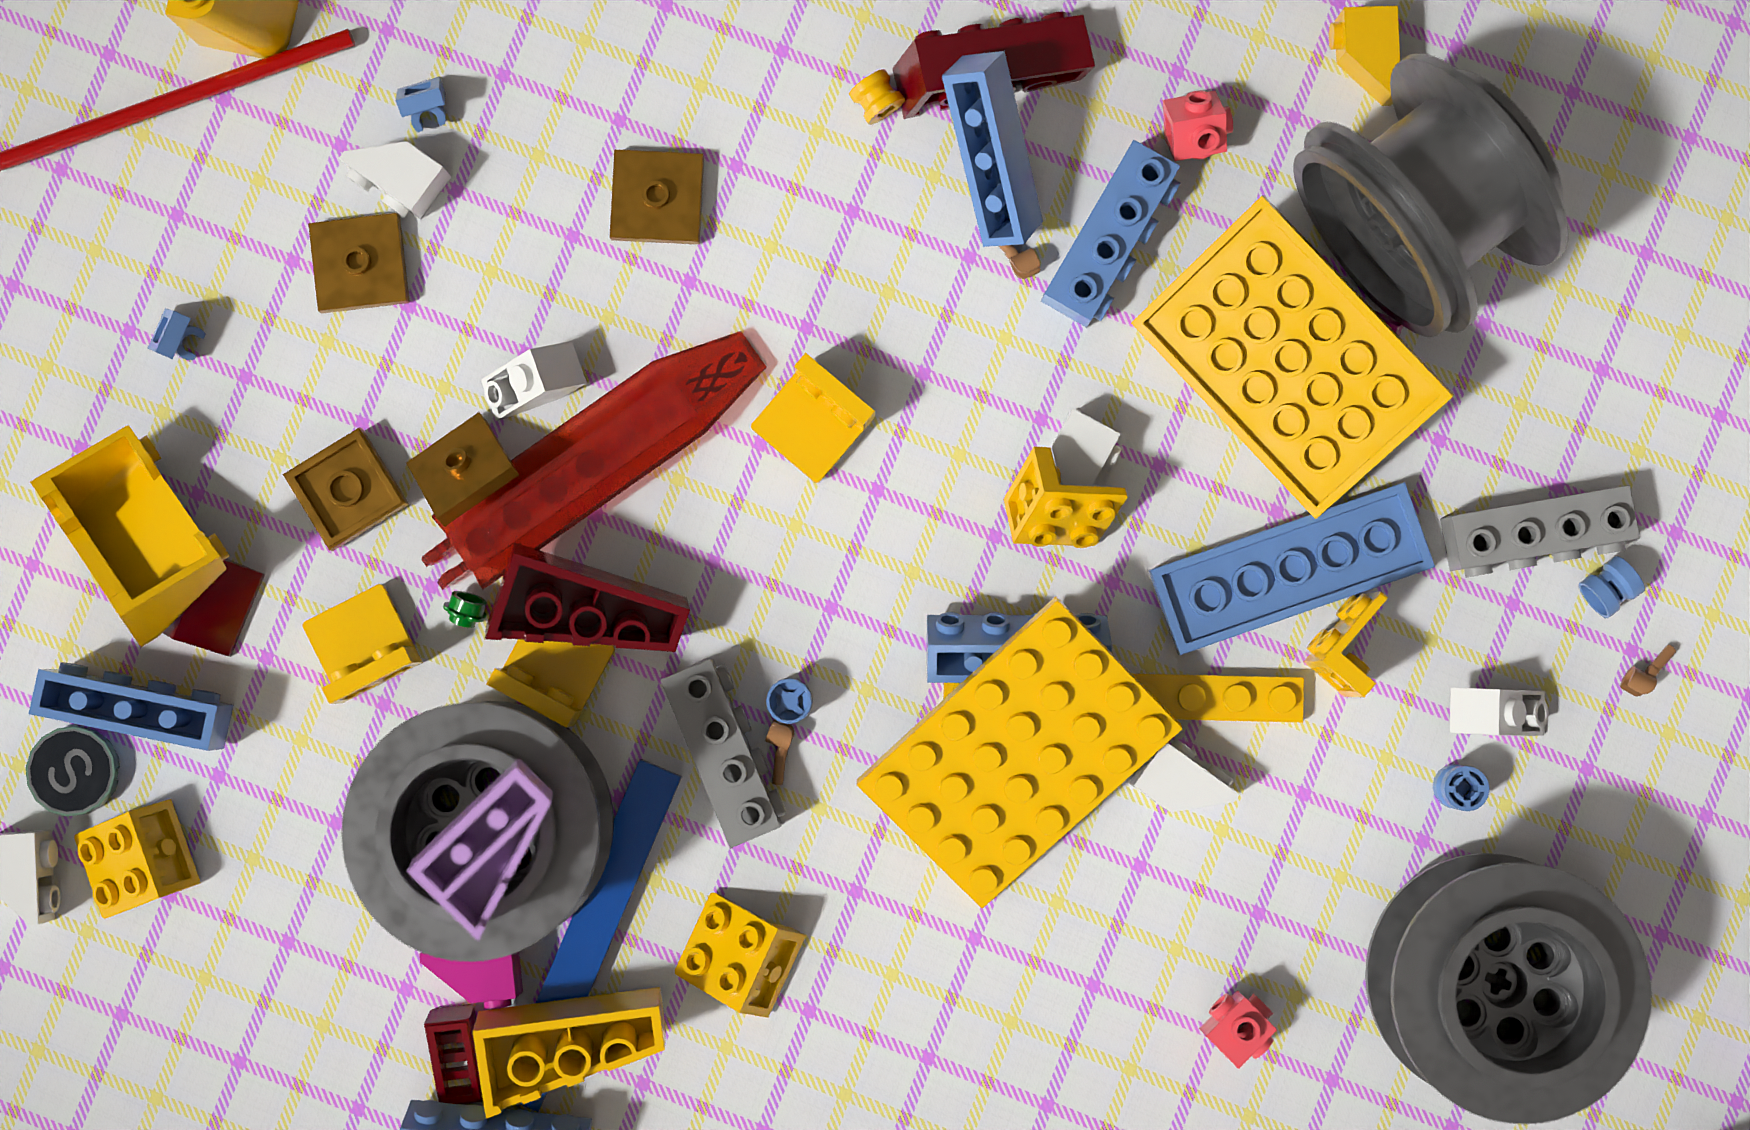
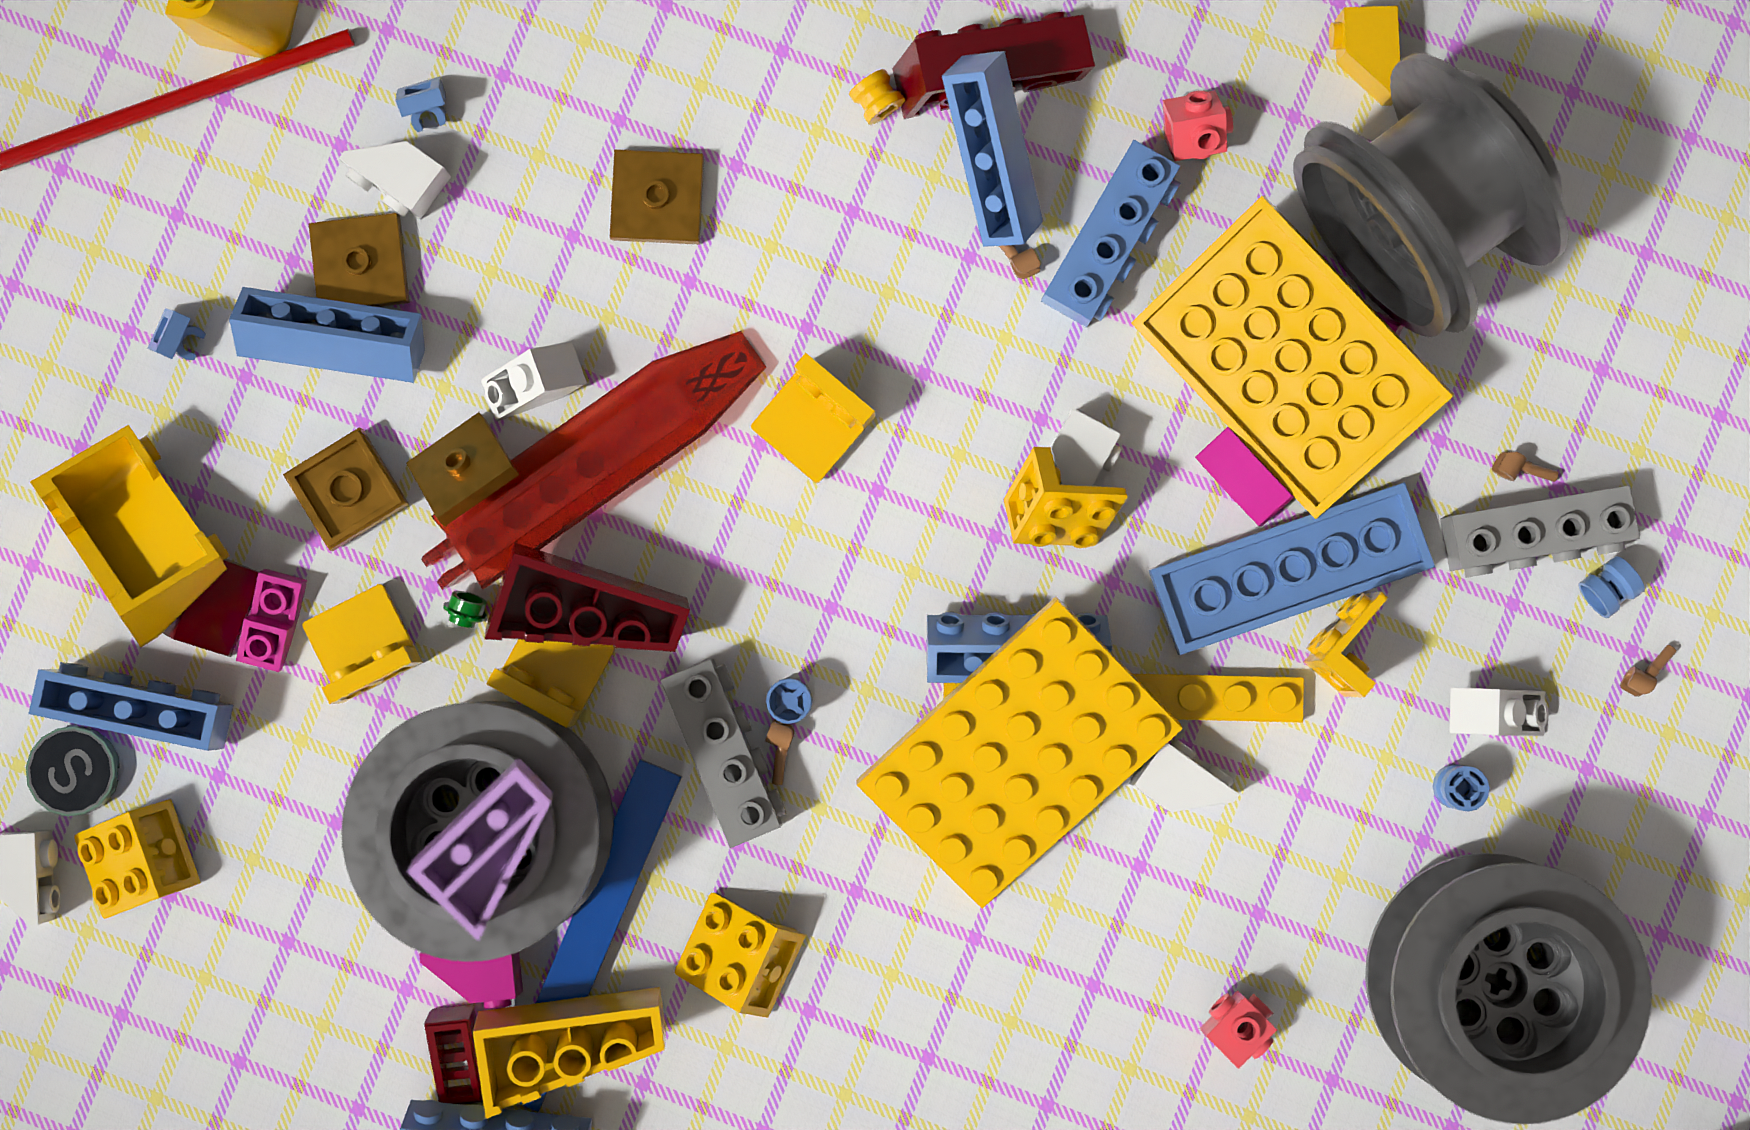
(272, 620): none -> dark pink slope
(327, 334): none -> medium blue brick
(1244, 477): none -> dark pink slope
(1511, 463): none -> medium nougat hand

